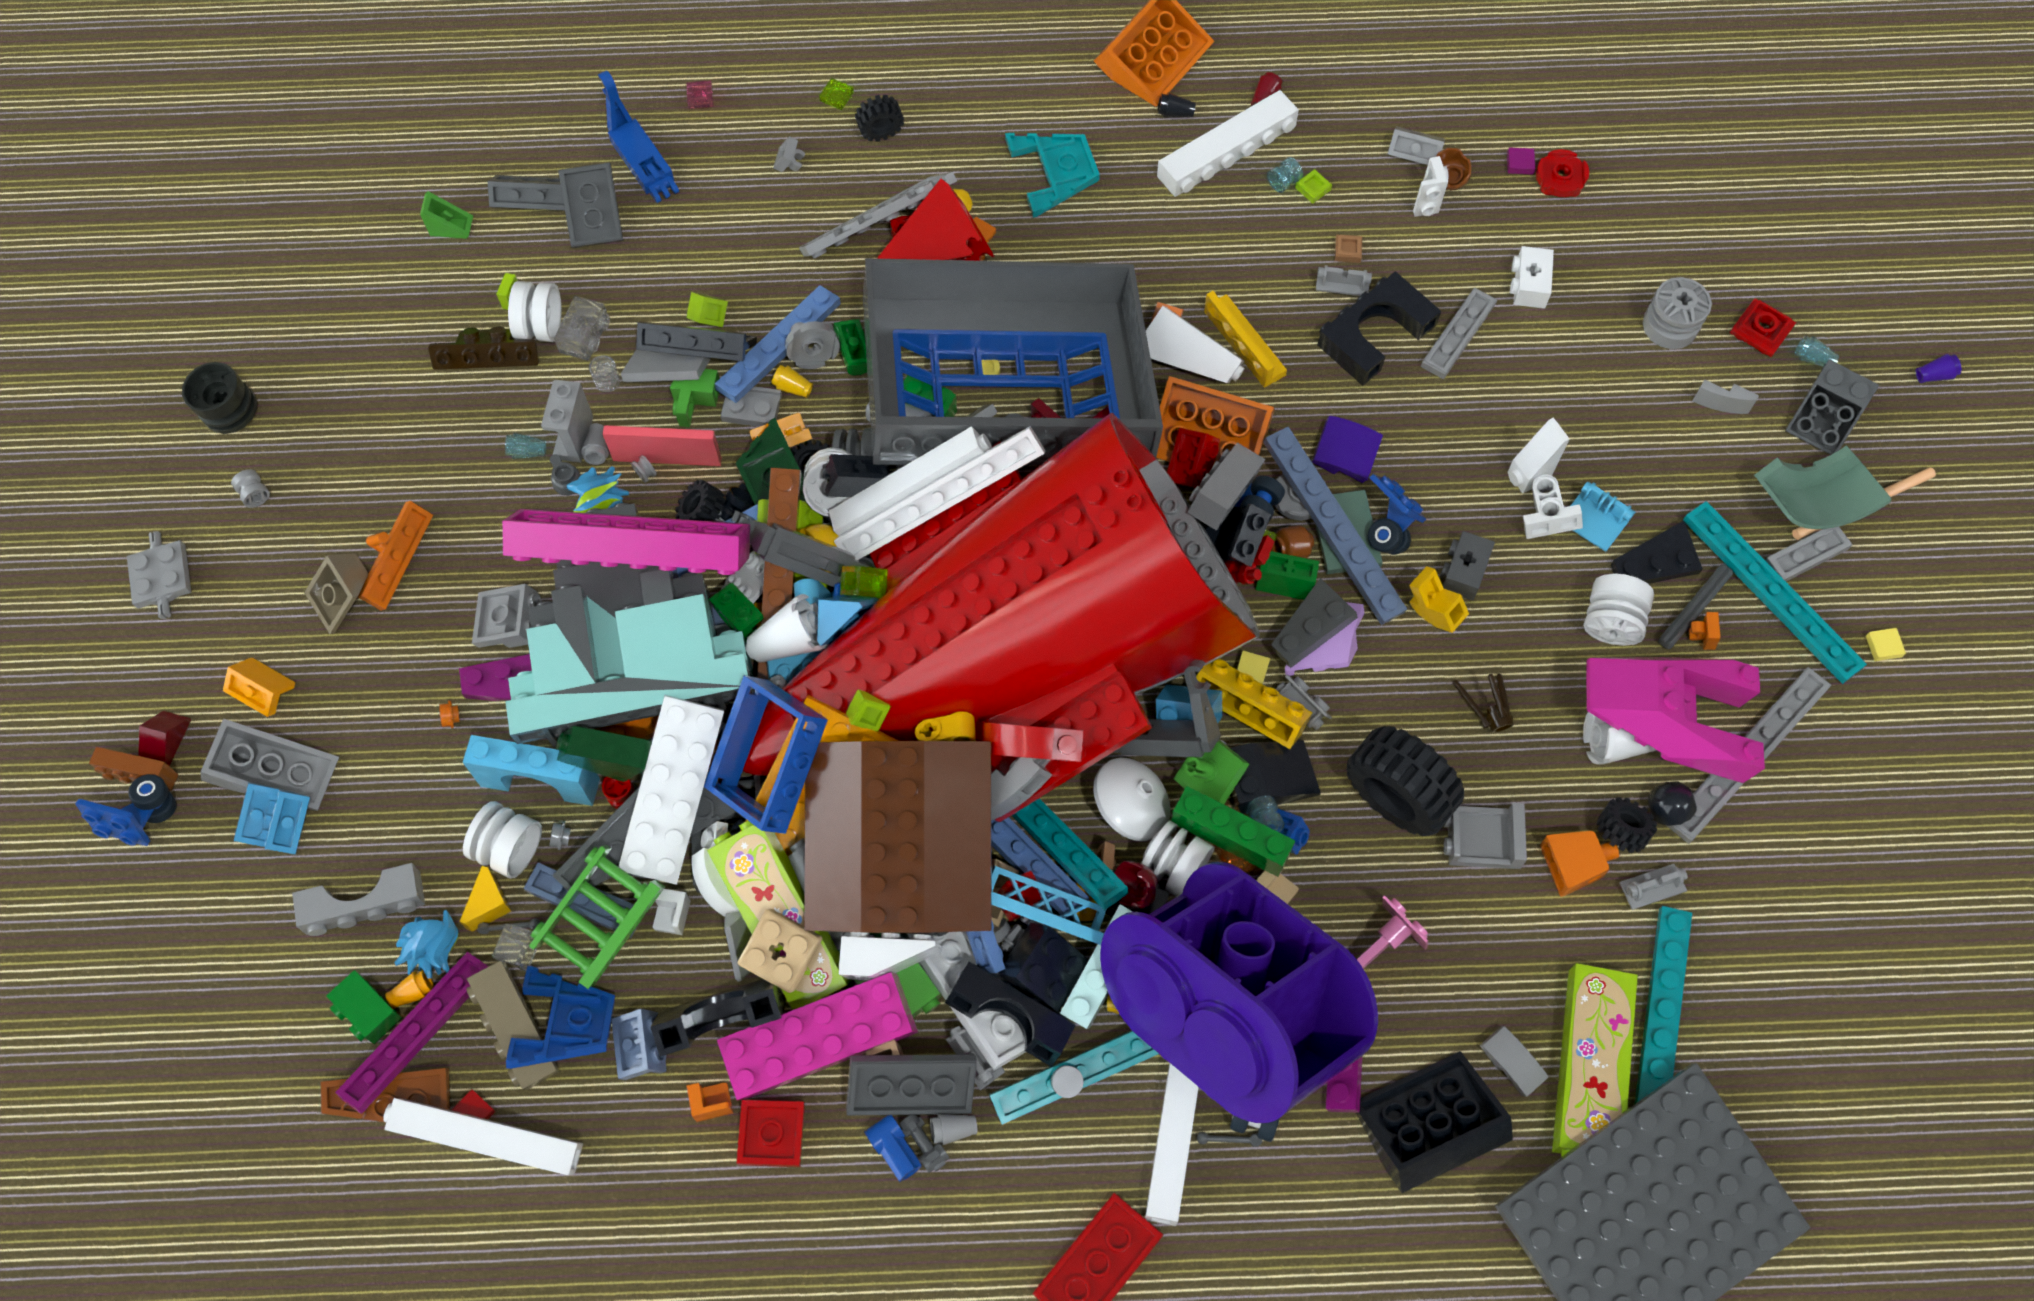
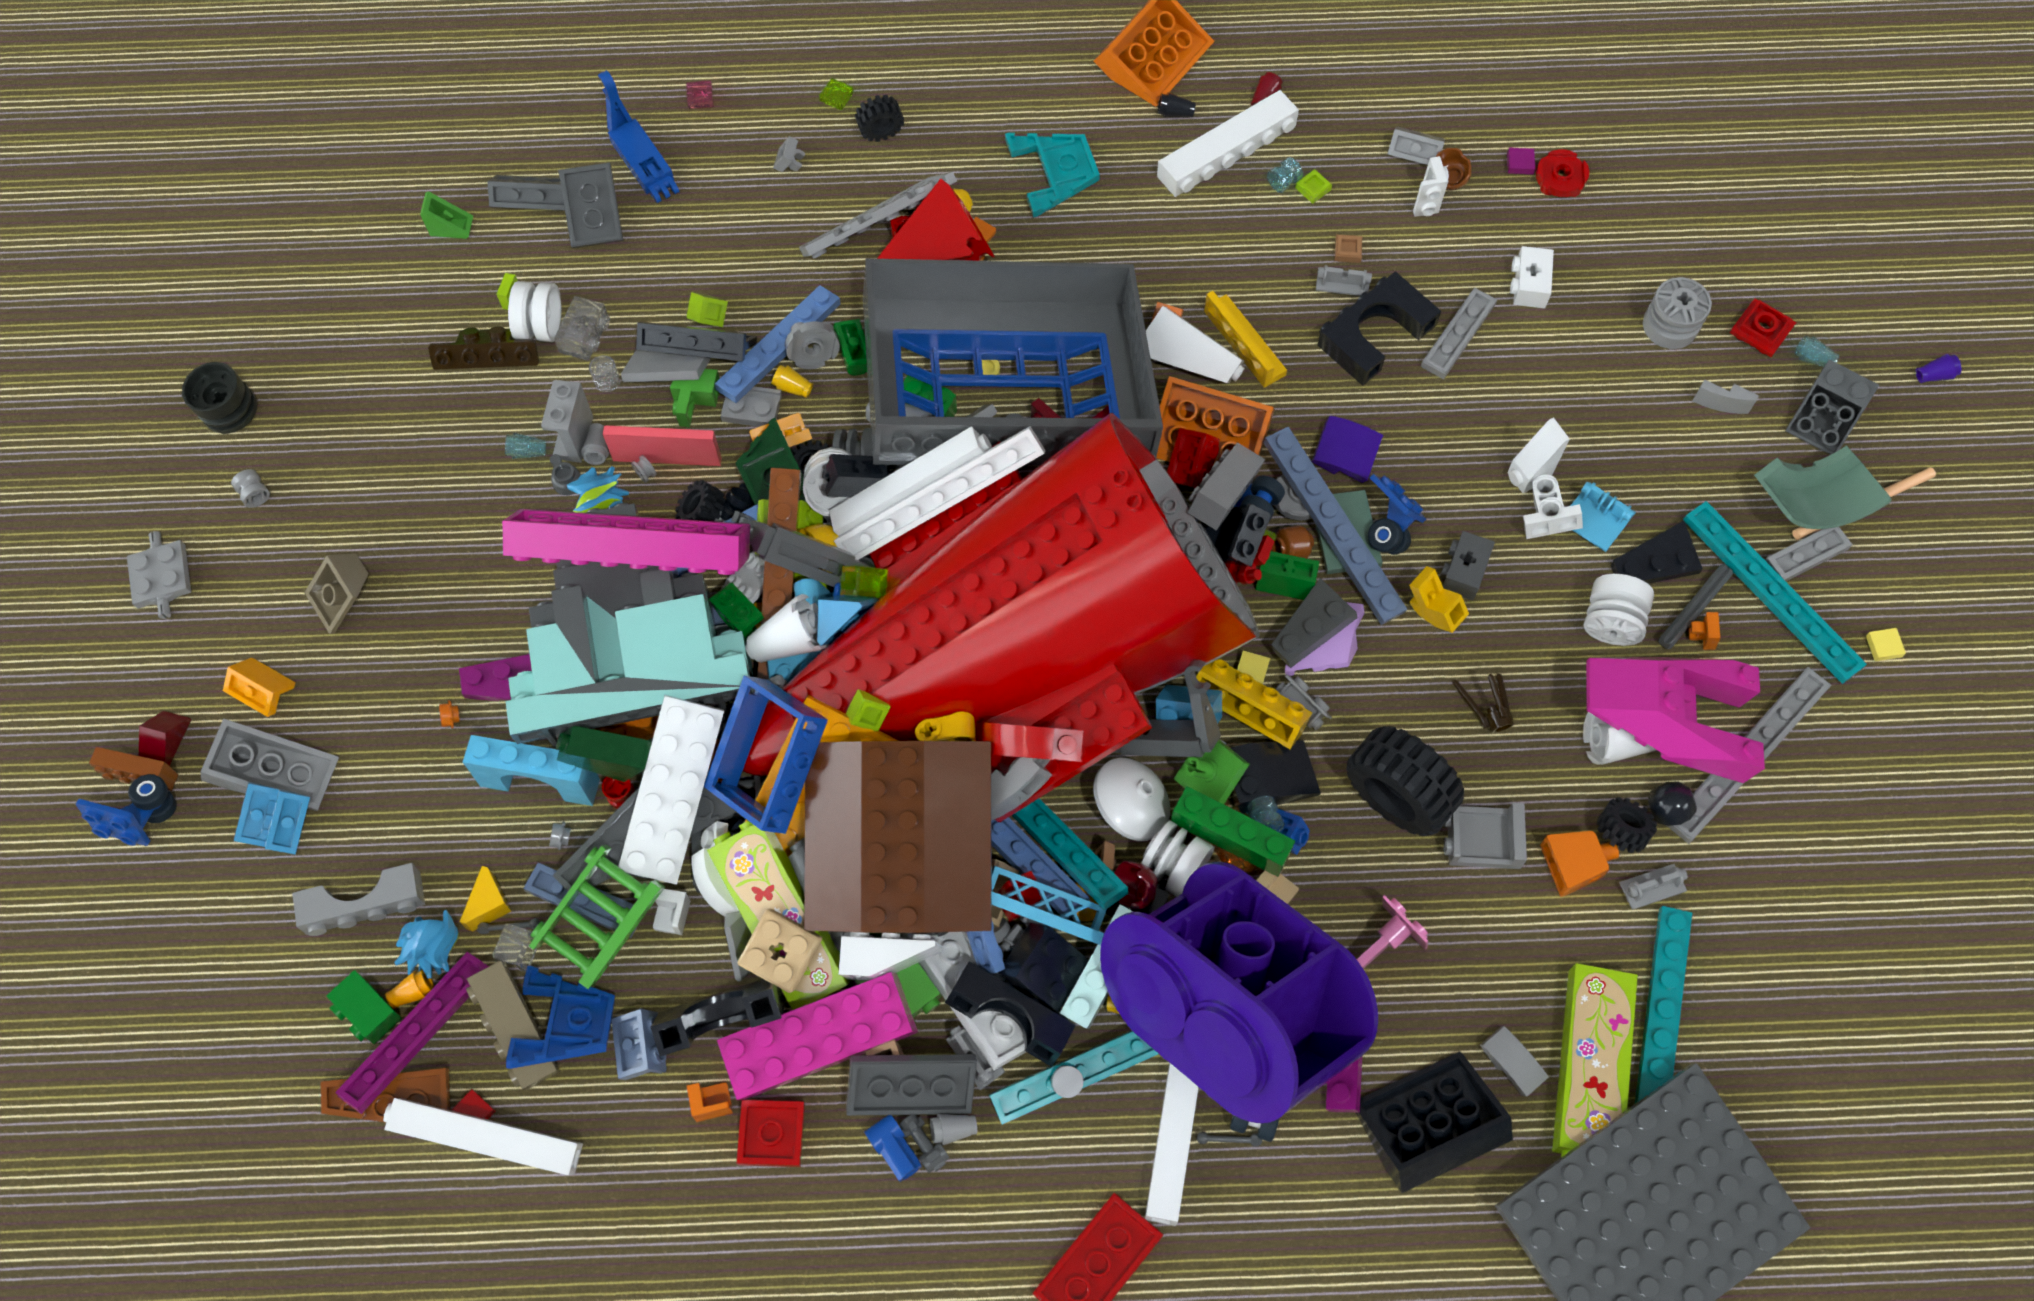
(394, 554): orange plate -> none
(502, 839): white wheel -> none
(504, 616): light grey plate -> none

